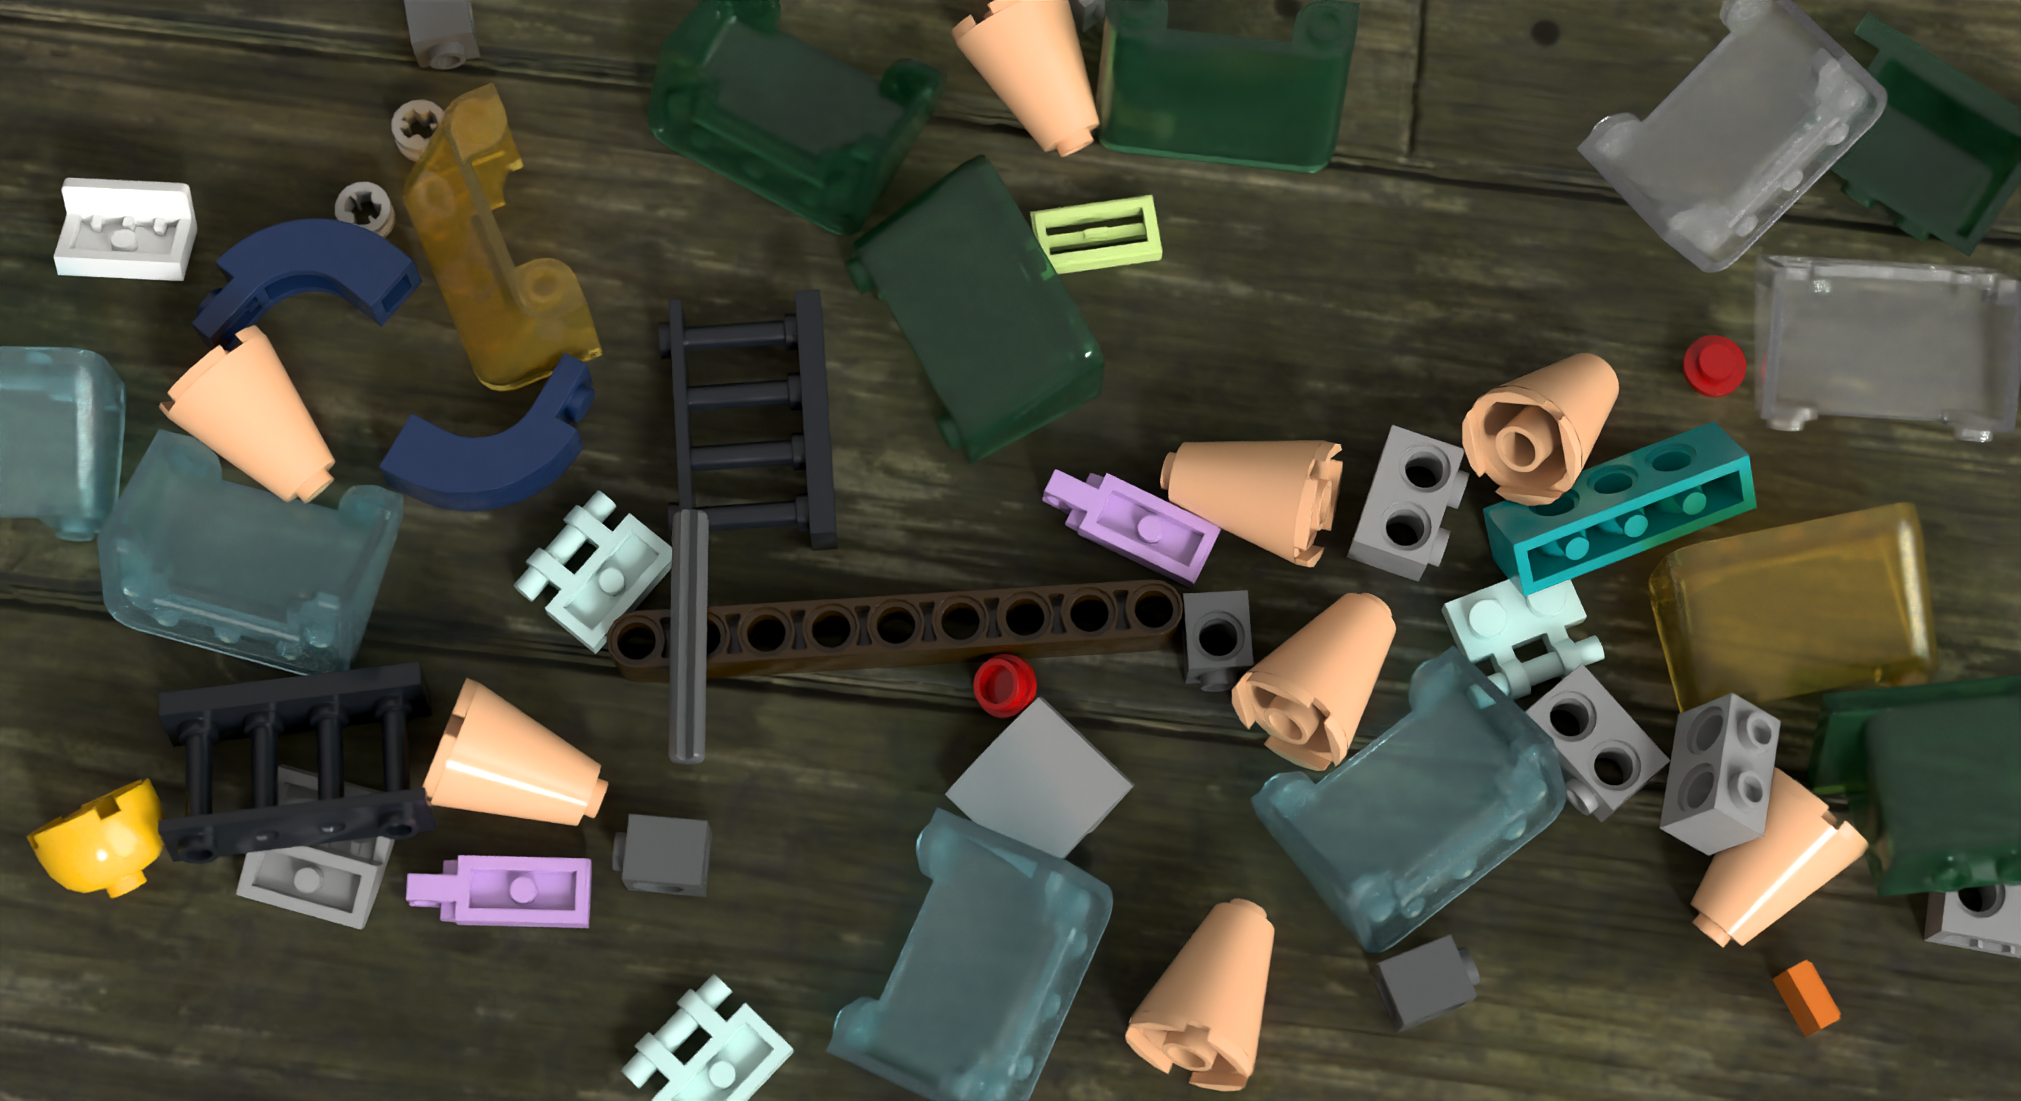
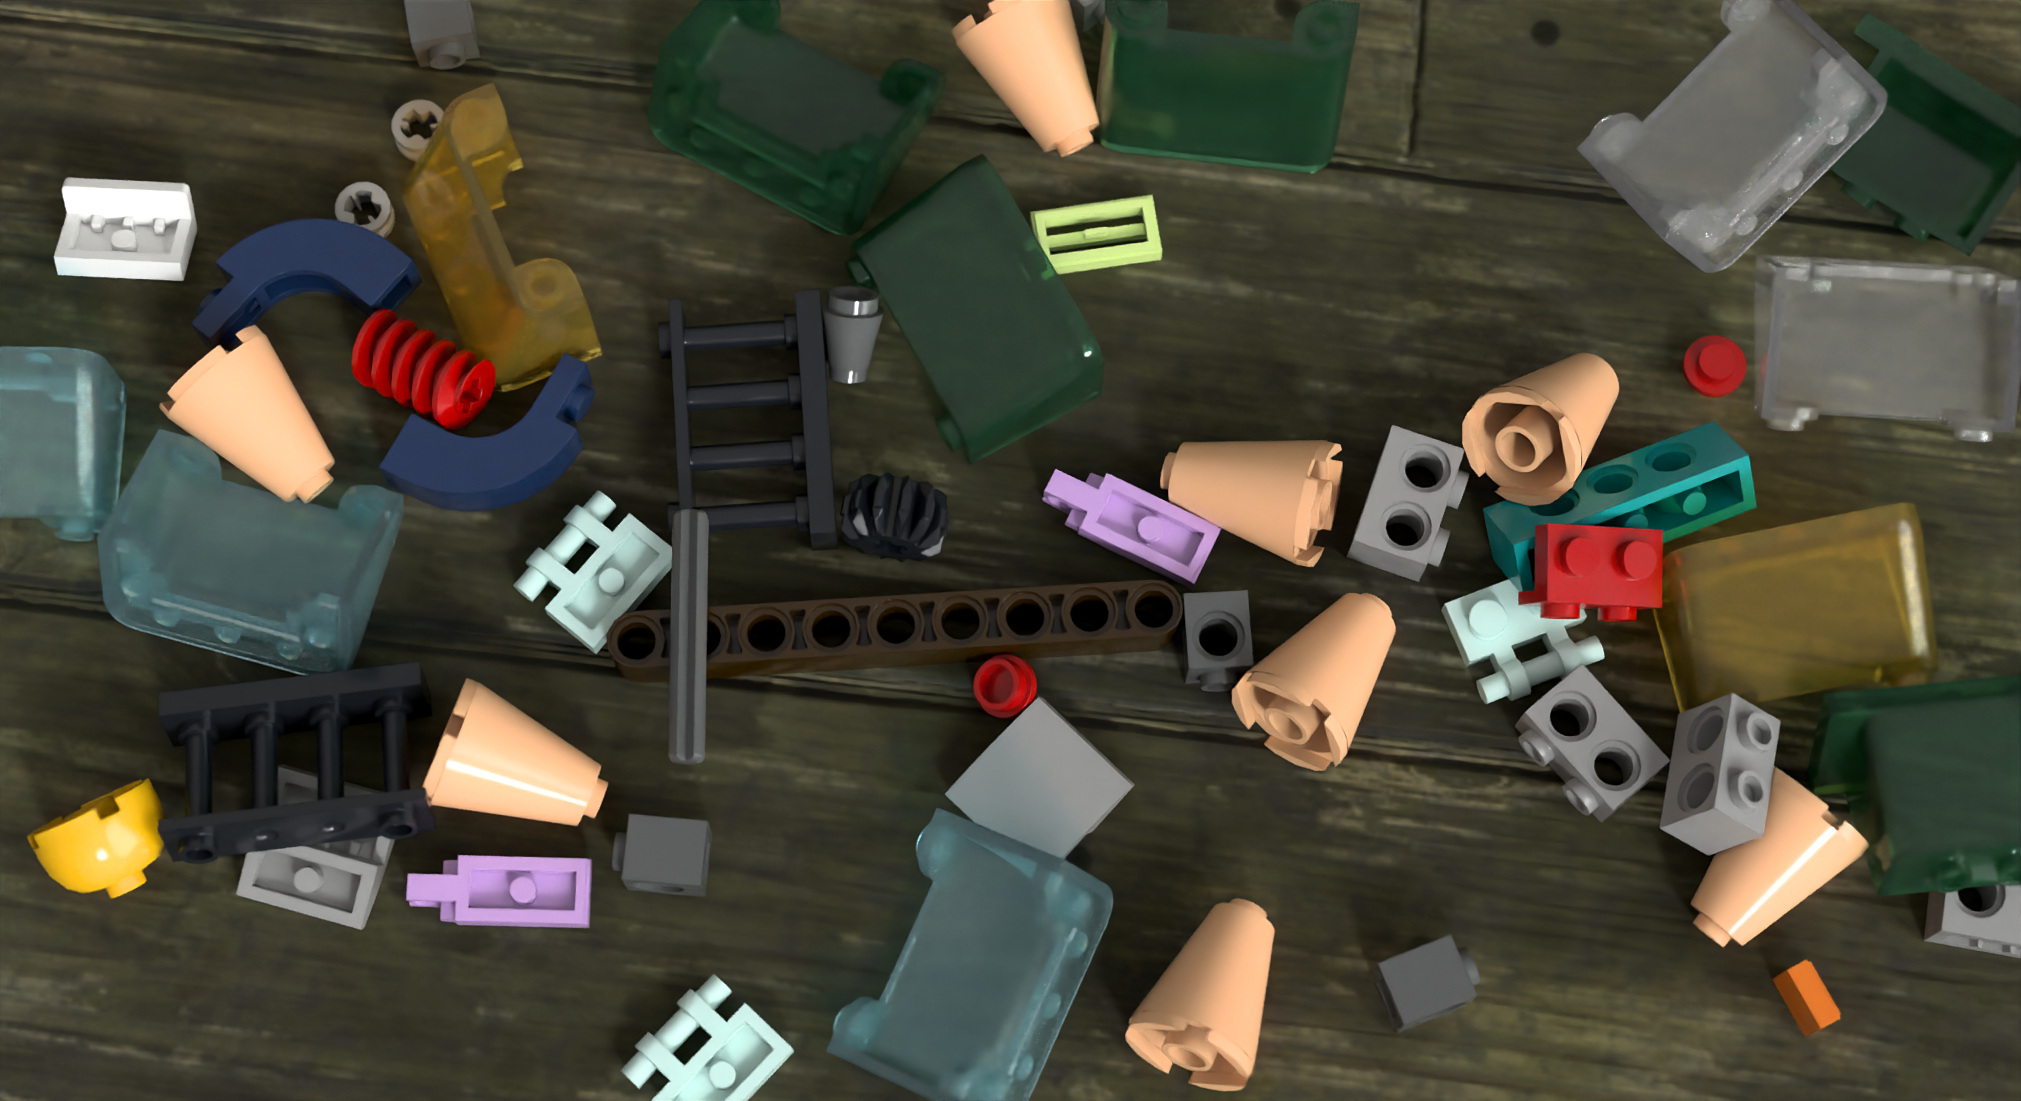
(421, 370): none -> red piece
(851, 331): none -> dark grey cone
(894, 517): none -> black gear
(1420, 804): clear light blue windscreen -> none
(1595, 569): none -> red bracket

